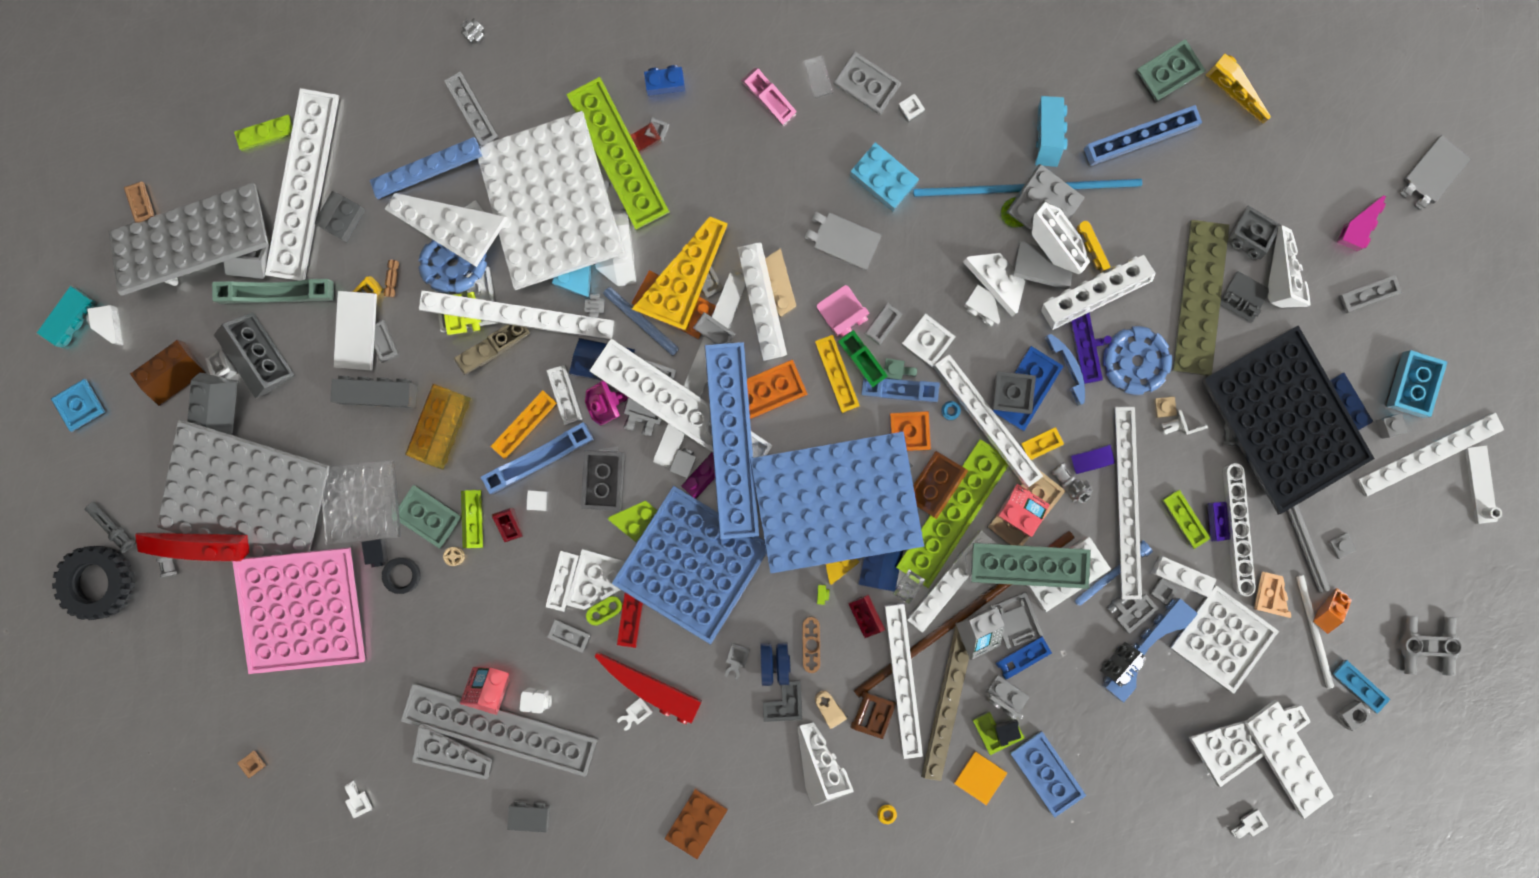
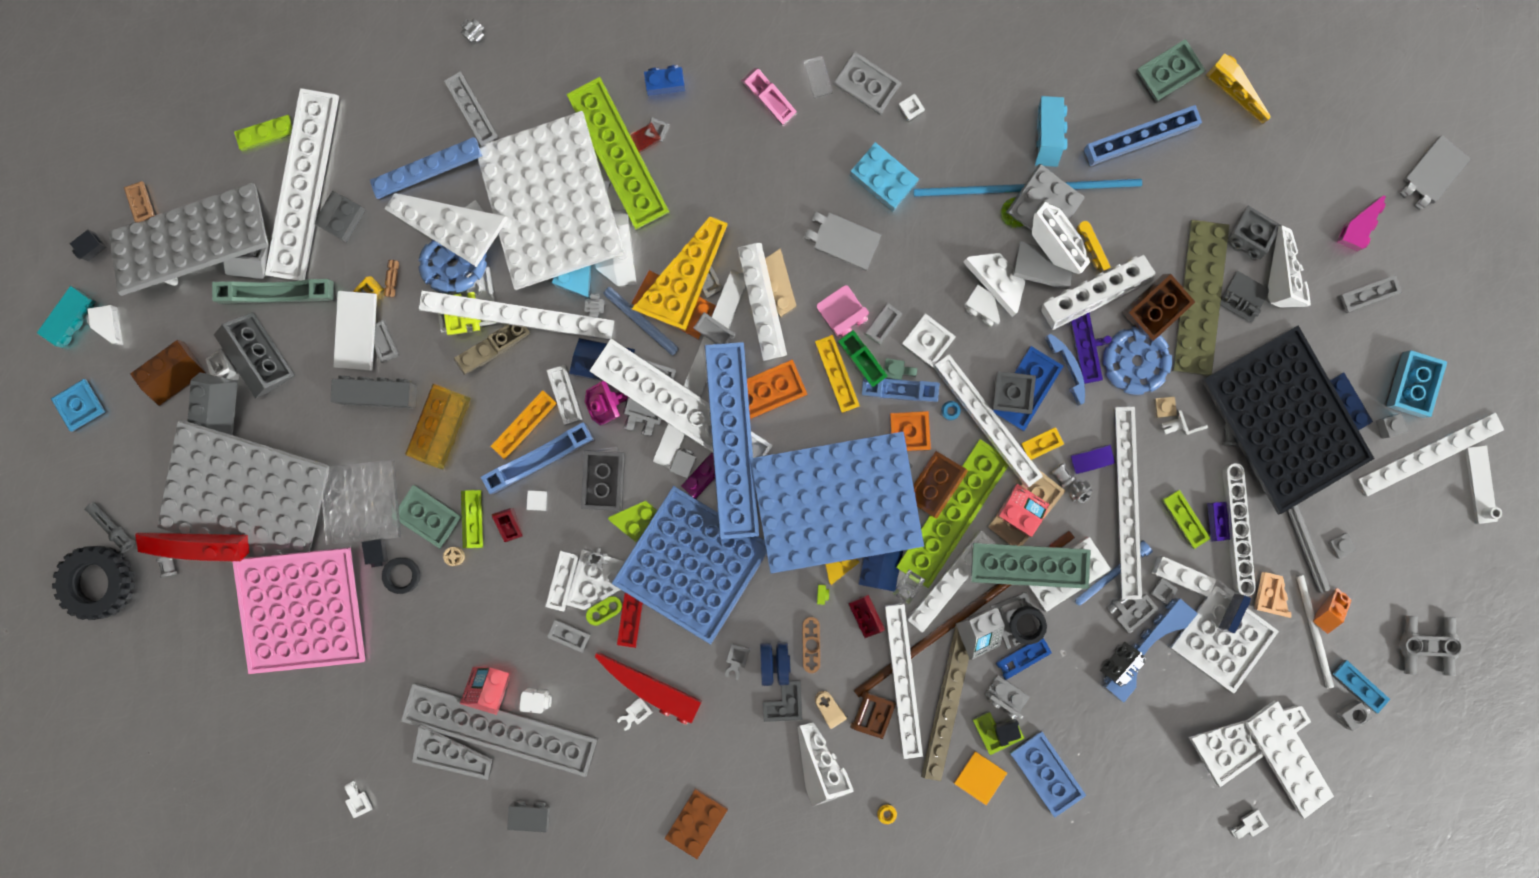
(87, 245): none -> black brick
(251, 764): medium nougat plate -> none
(601, 561): none -> light grey gear
(1028, 639): none -> black tyre
(1158, 306): none -> reddish brown slope
(1234, 613): none -> dark blue tile

